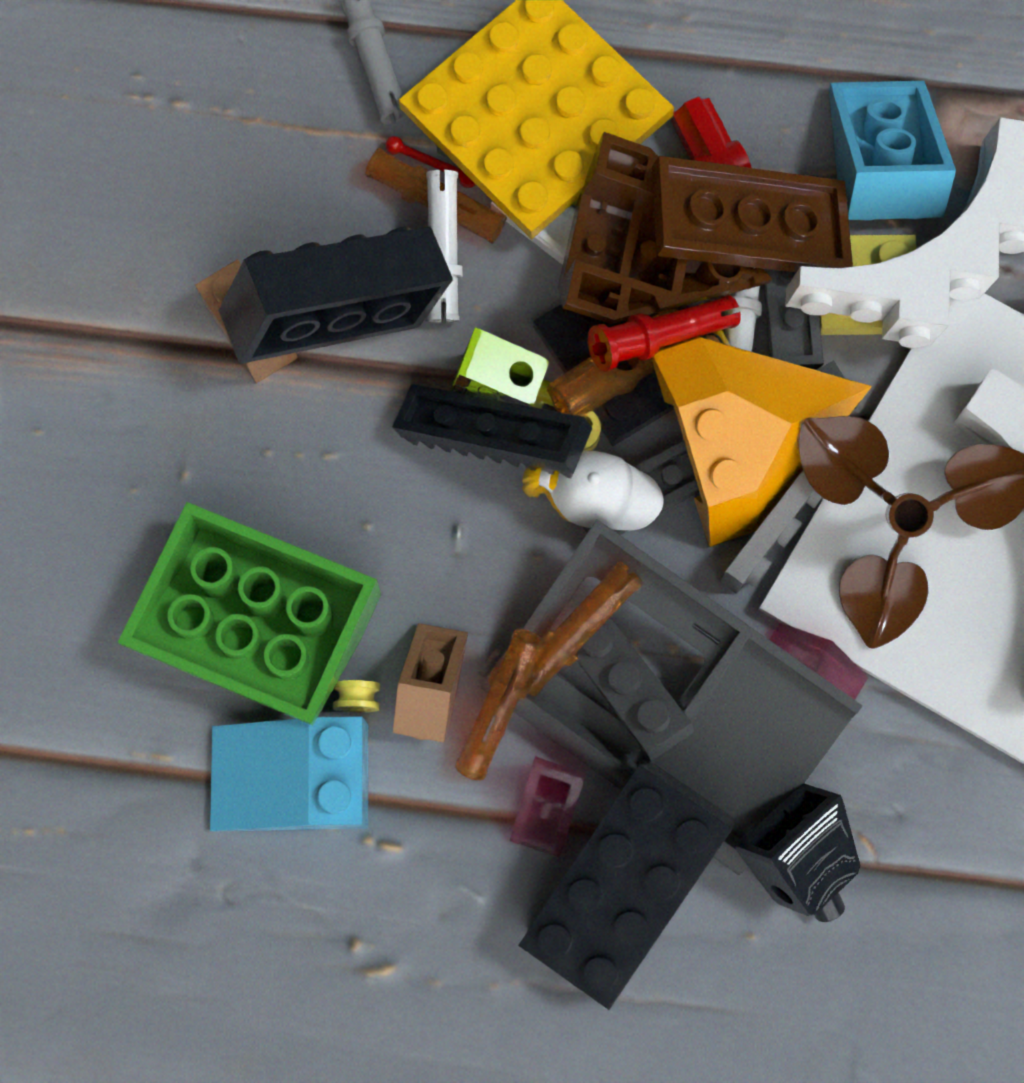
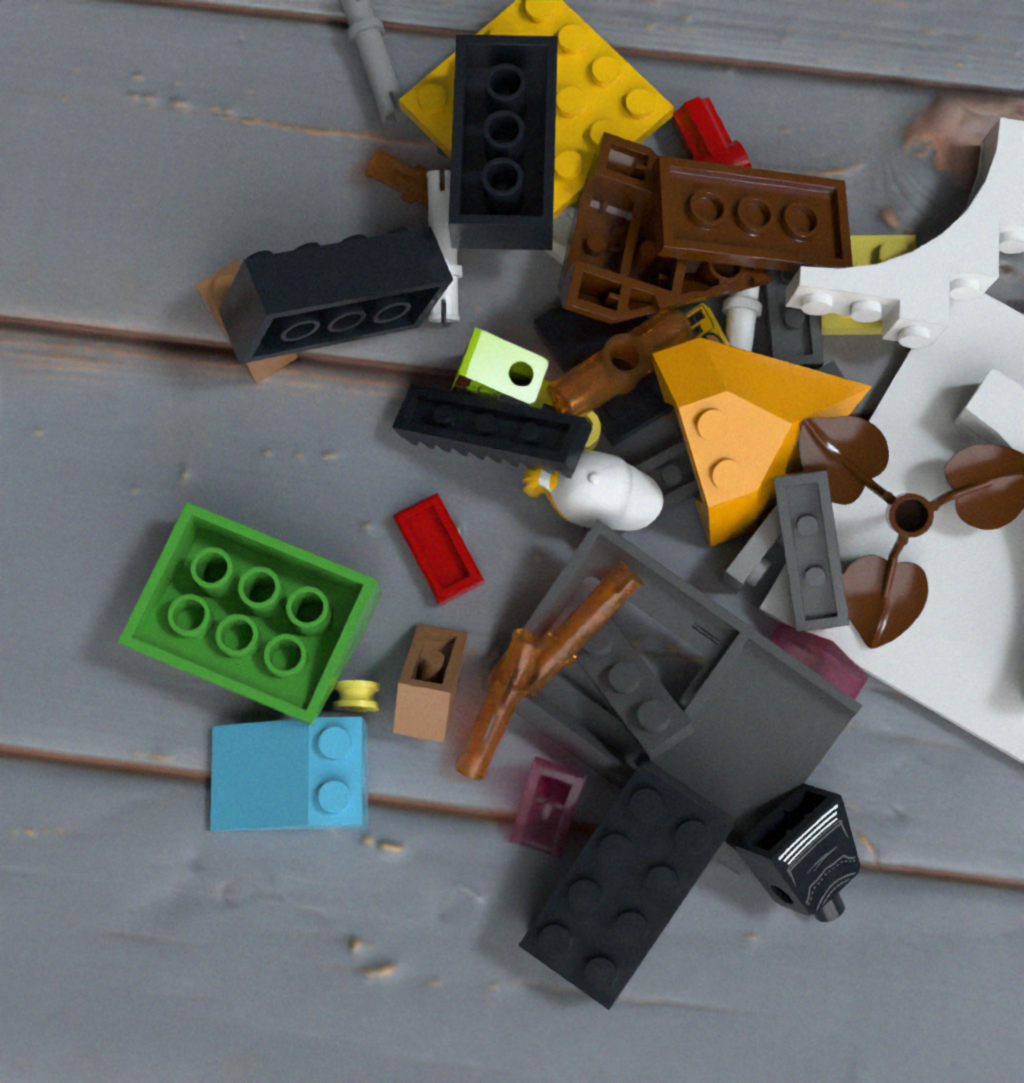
(395, 145): red hinge -> none
(438, 549): none -> red tile
(503, 142): none -> black brick
(645, 335): red pin -> none
(811, 550): none -> dark grey plate
(890, 150): medium azure slope -> none

